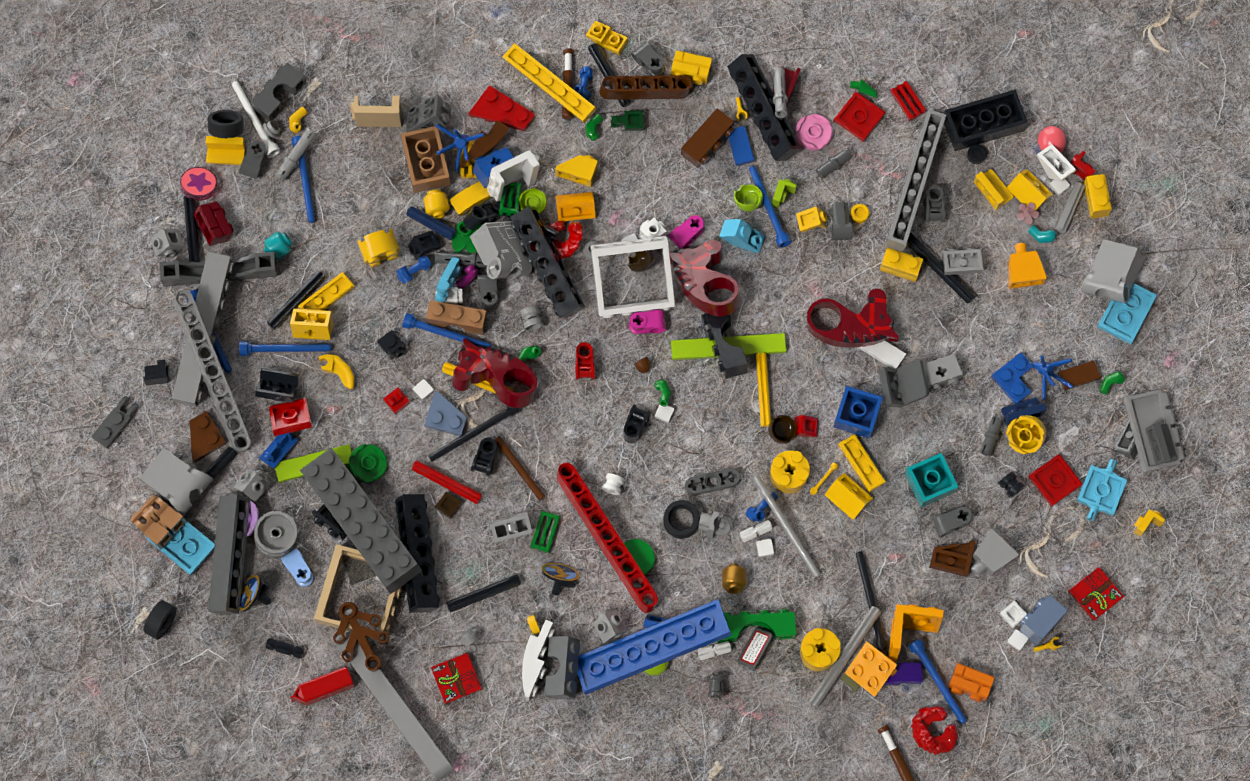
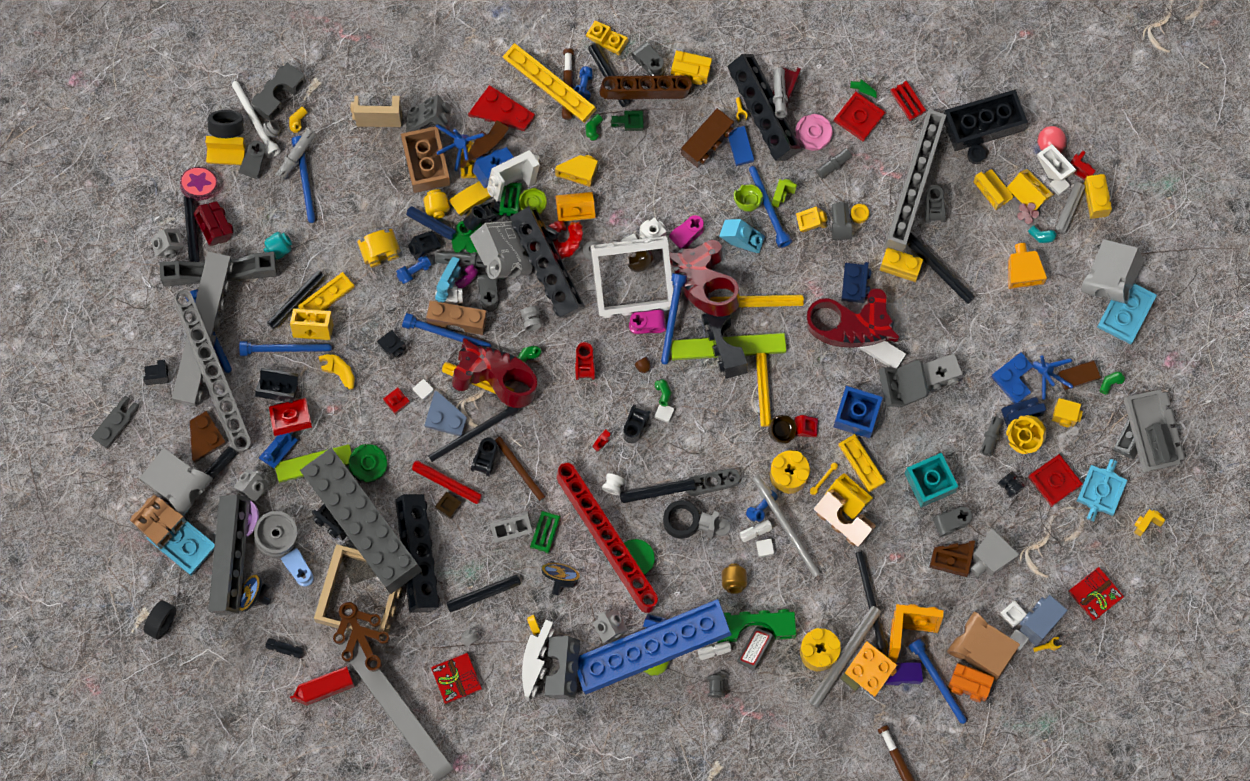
(602, 440): none -> red tile
(658, 490): none -> black axle
(678, 282): none -> blue piece
(766, 301): none -> yellow axle
(831, 510): none -> arch
(855, 282): none -> dark blue bracket
(925, 739): red piece -> none
(962, 261): light grey bracket -> none
(984, 647): none -> medium nougat piece
(1066, 413): none -> yellow brick

